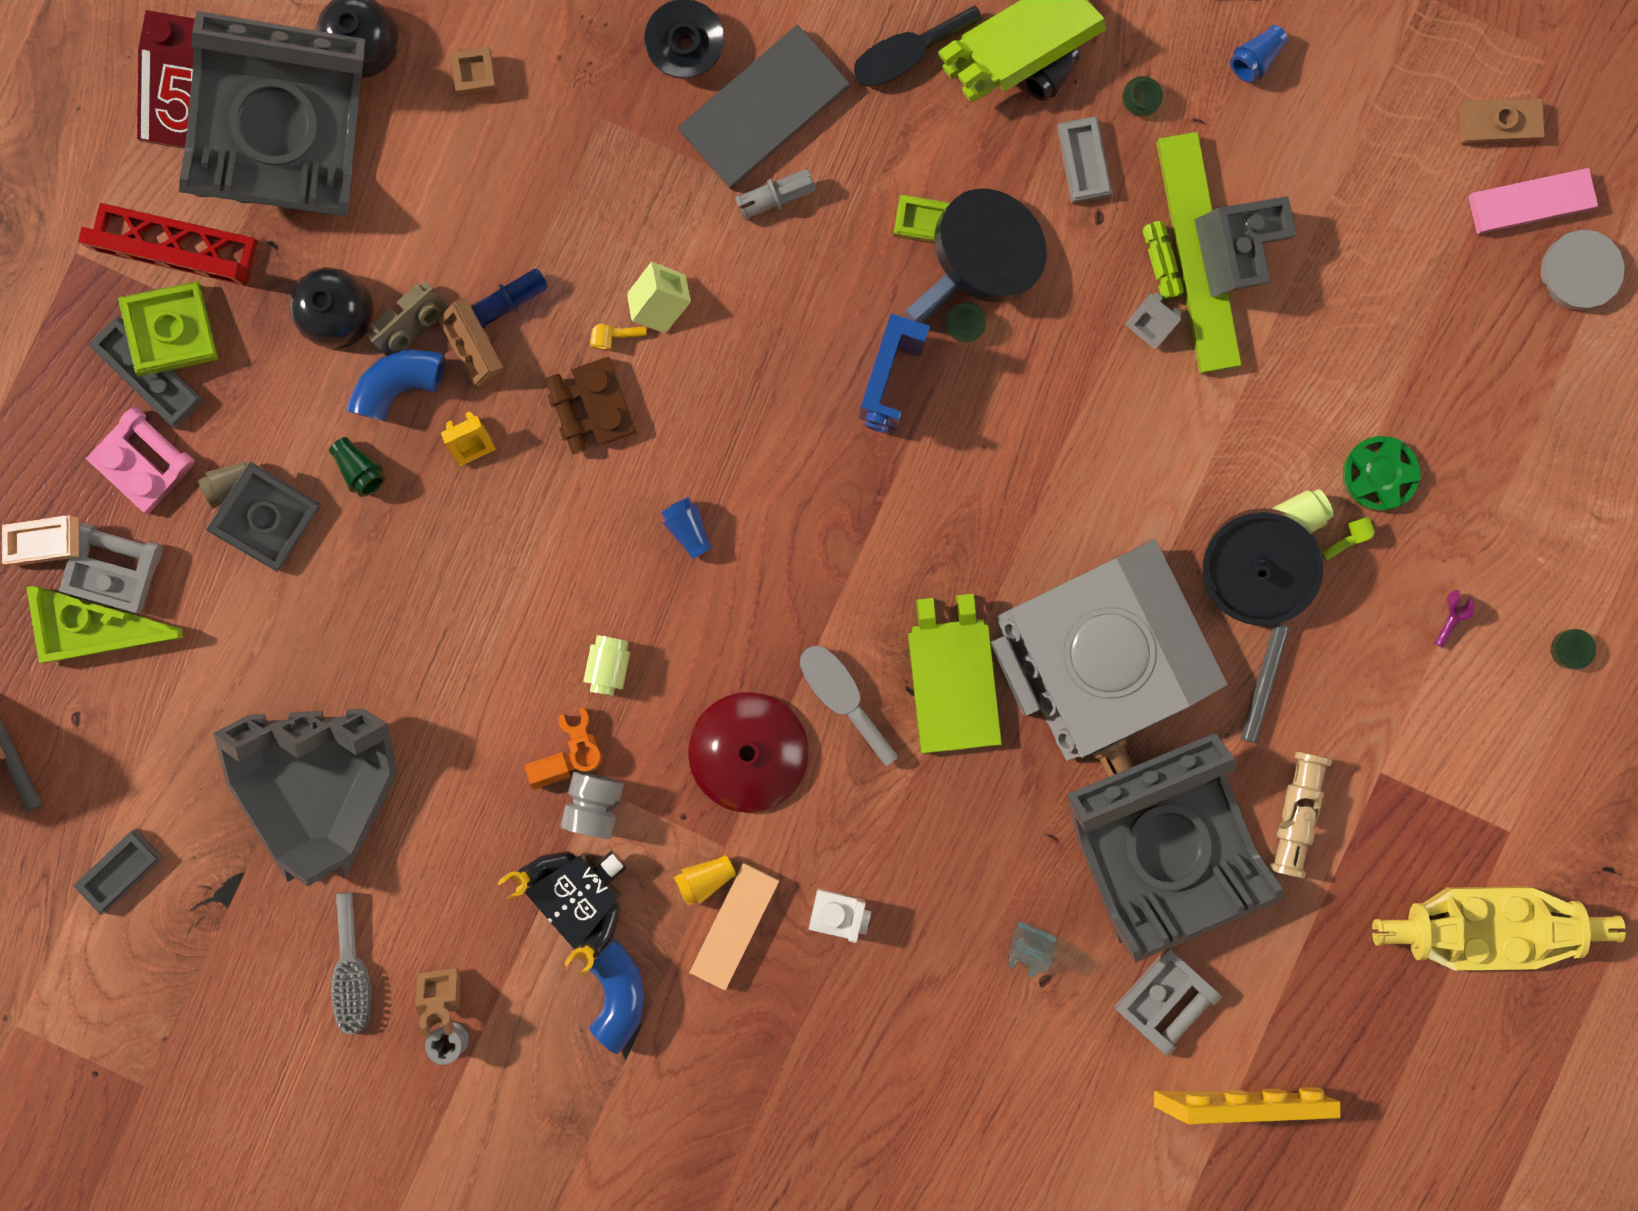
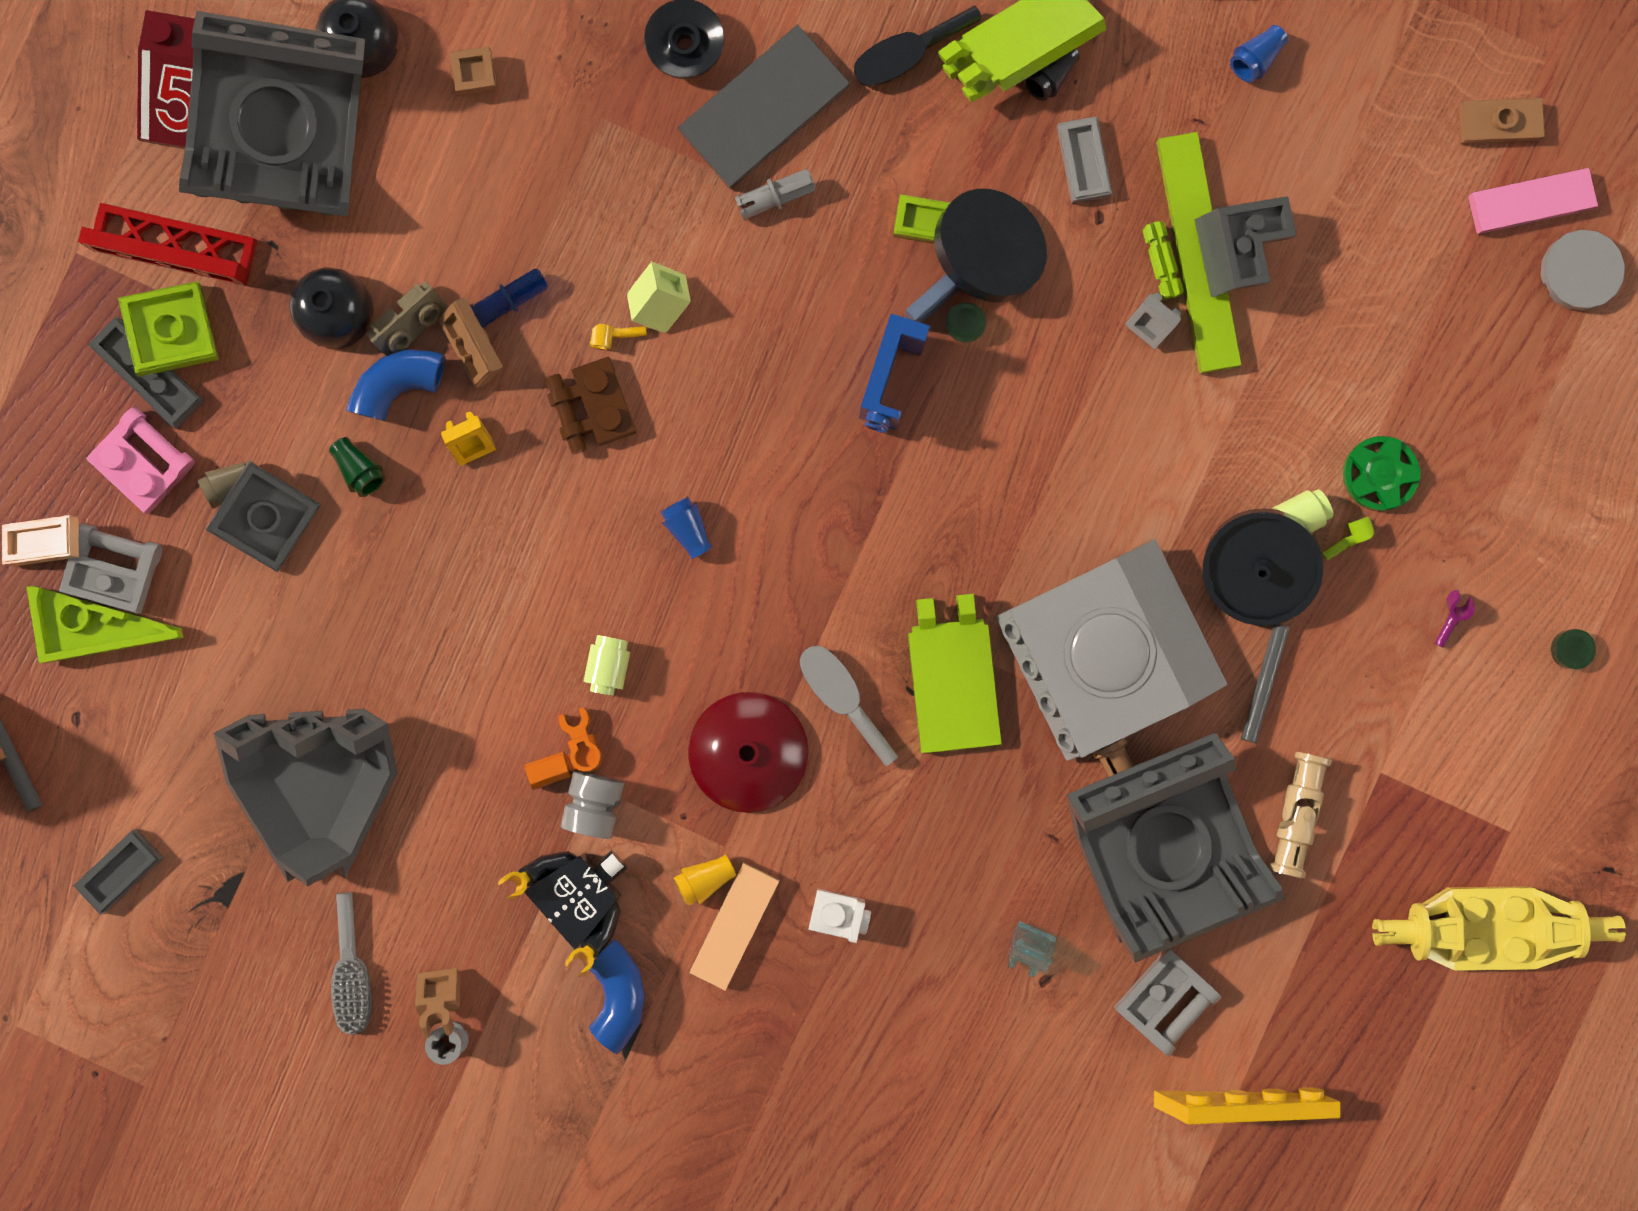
(1015, 675): light grey tile -> none
(1142, 96): clear green plate -> none

